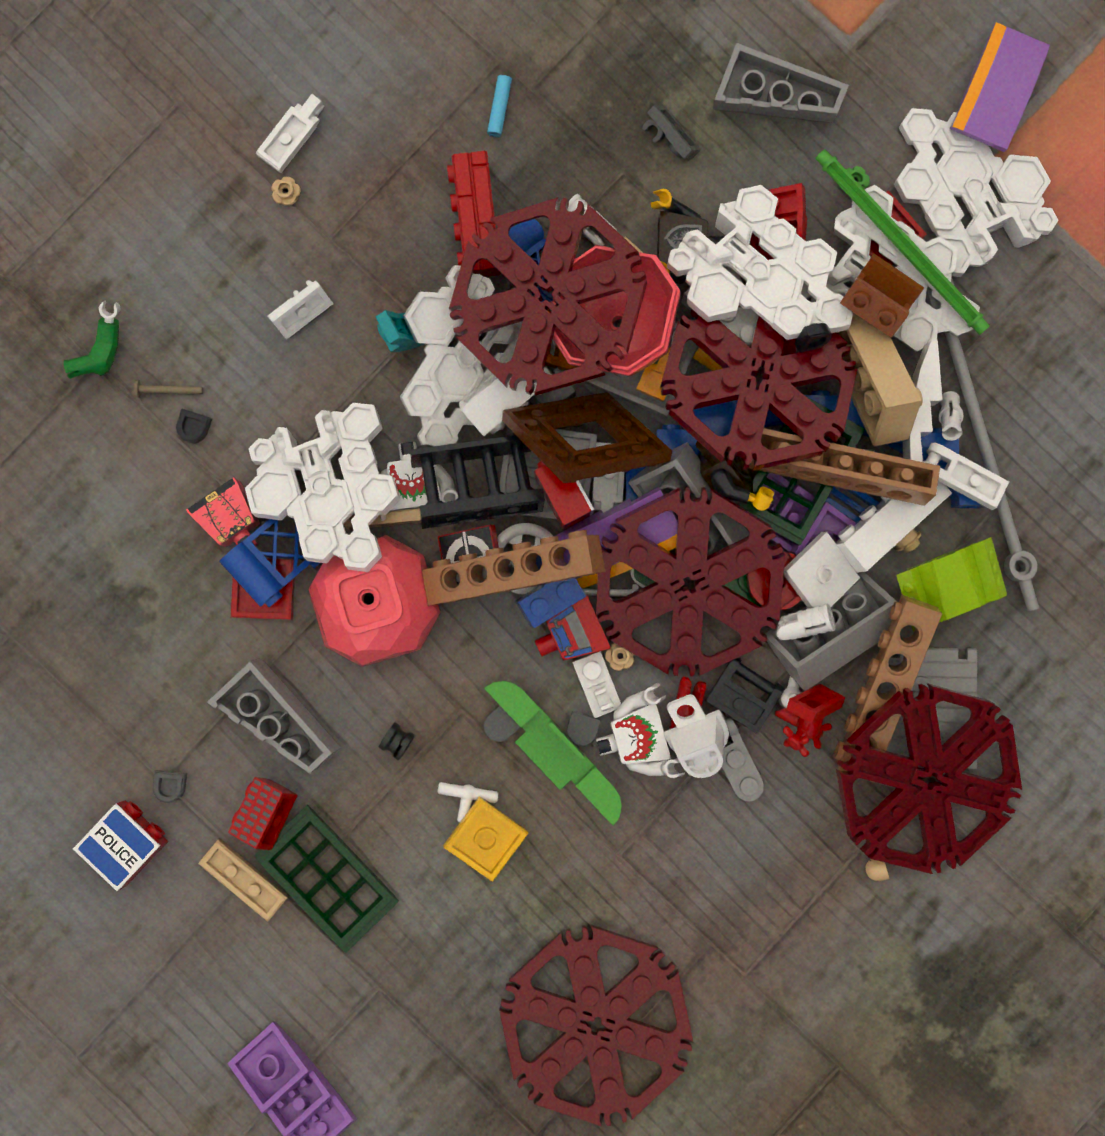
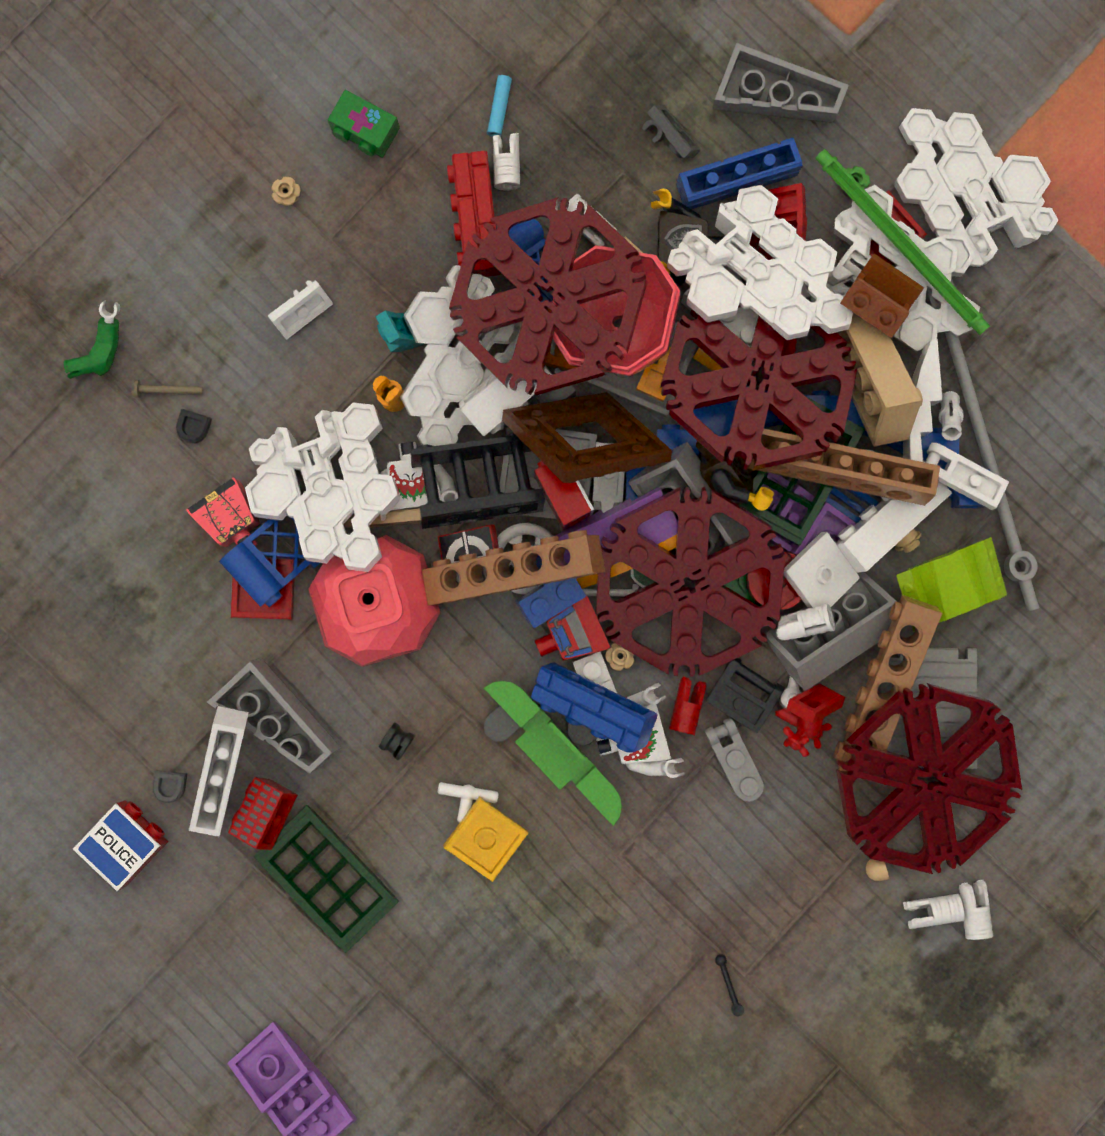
(218, 771): none -> white brick
(243, 880): tan tile -> none
(290, 134): white hinge -> none
(363, 124): none -> green brick
(388, 393): none -> light orange hinge
(506, 164): none -> white hinge
(568, 1016): dark red plate -> none
(593, 707): none -> blue brick
(697, 738): white container -> none
(737, 1009): none -> black hinge
(749, 169): none -> blue brick
(813, 337): black tile -> none
(940, 910): none -> white hinge
(976, 910): none -> white hinge
(1000, 87): medium lavender slope -> none

